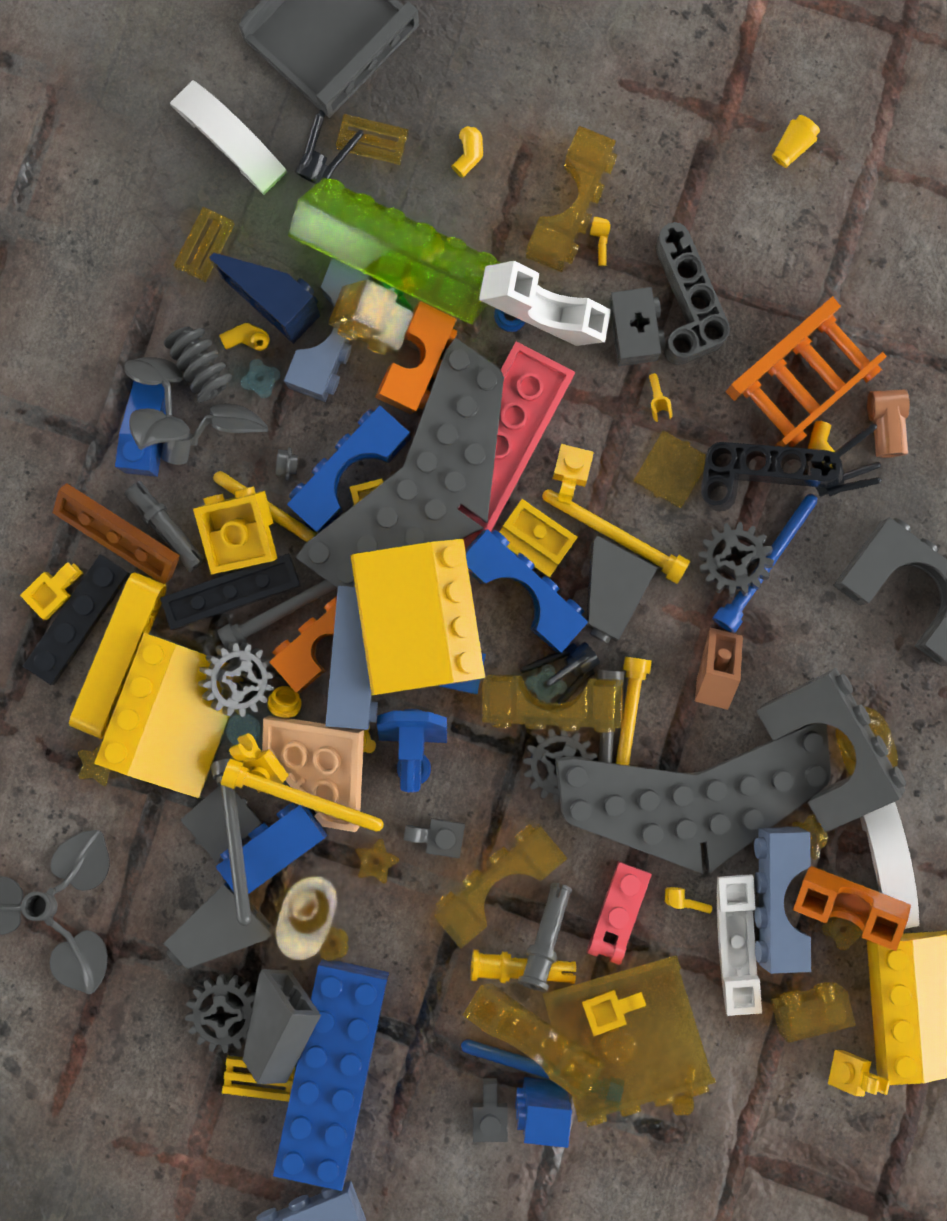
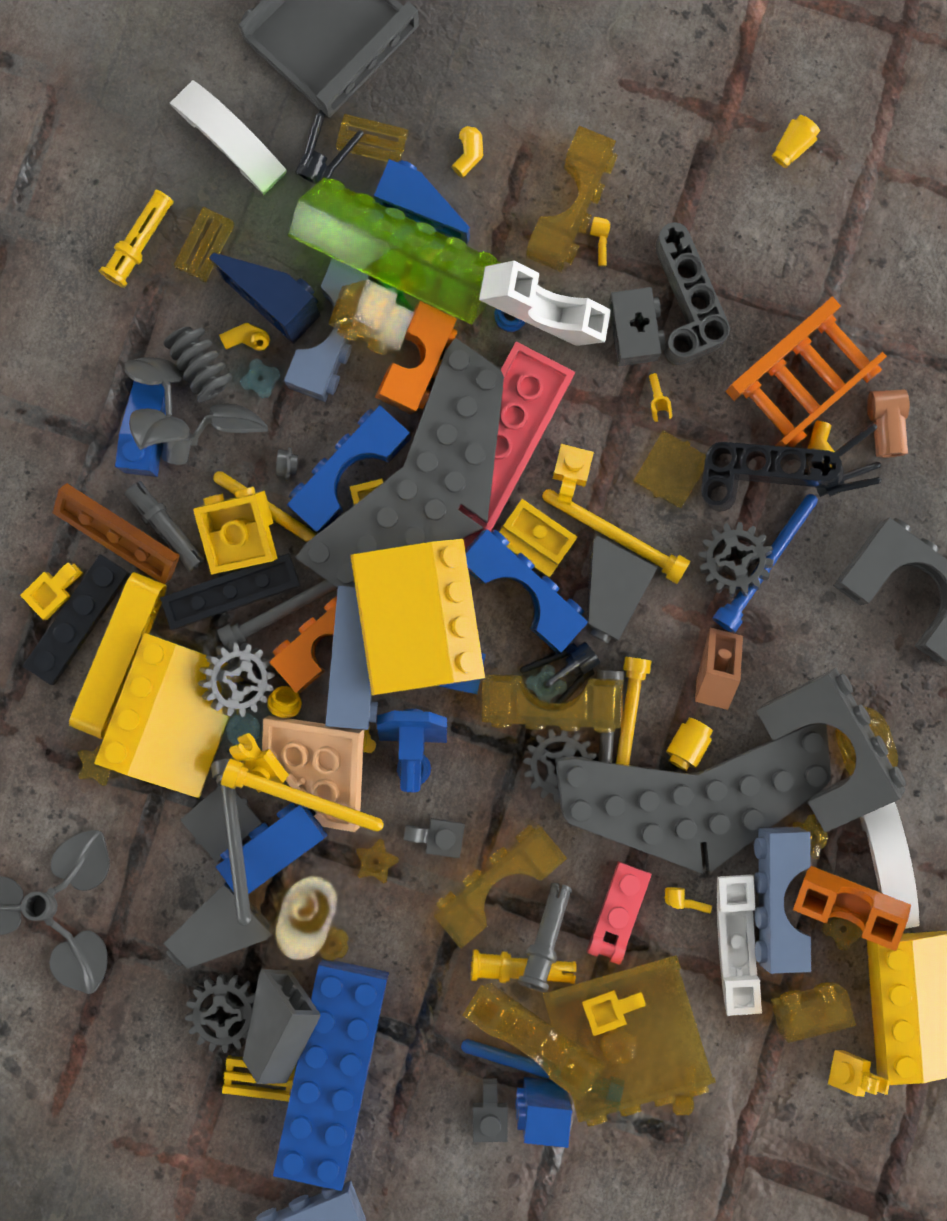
(128, 253): none -> yellow pin
(416, 197): none -> blue slope
(689, 744): none -> yellow brick

